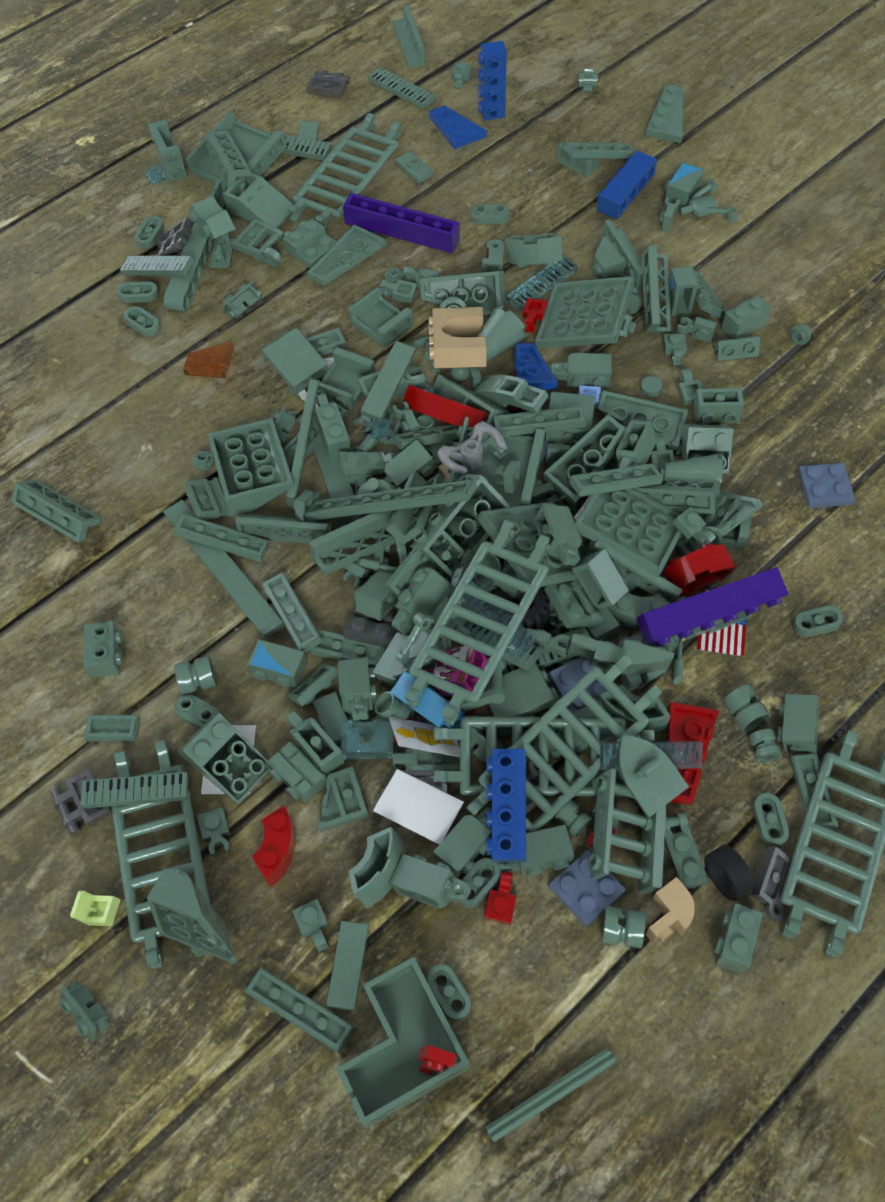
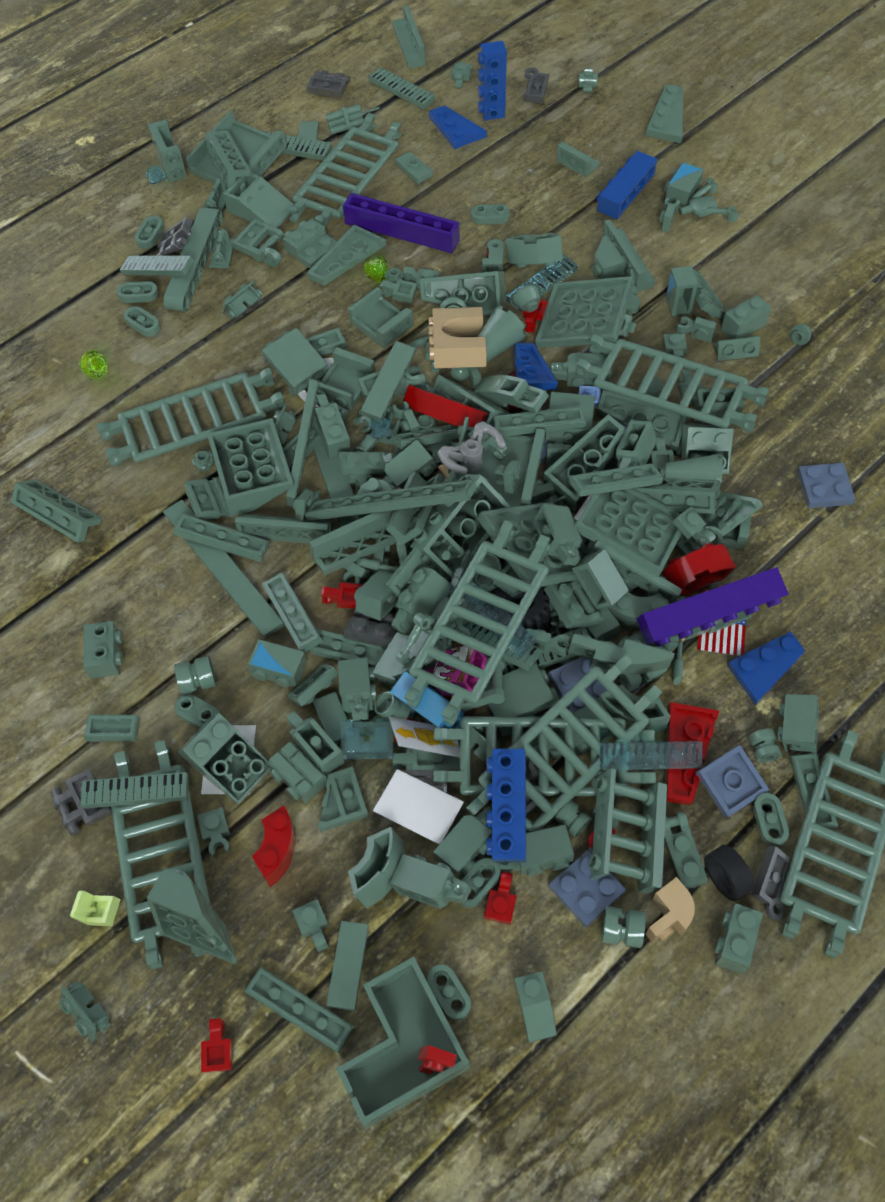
(93, 364): none -> clear neon green cone
(116, 455): none -> sand green bar
(210, 362): clear orange wing -> none
(211, 218): sand green brick -> none
(216, 1053): none -> red plate
(343, 595): none -> red plate
(346, 118): none -> sand green piece
(376, 268): none -> clear neon green cone
(527, 298): none -> sand green cone
(535, 1006): none -> sand green slope
(537, 85): none -> dark grey hinge
(550, 1094): sand green axle -> none
(598, 150): sand green tile -> none
(649, 774): sand green shield -> none
(651, 291): sand green fence -> none
(732, 781): none -> sand blue plate
(745, 421): none -> sand green bar
(748, 711): sand green wheel -> none
(765, 665): none -> blue wing
(816, 621): sand green plate -> none

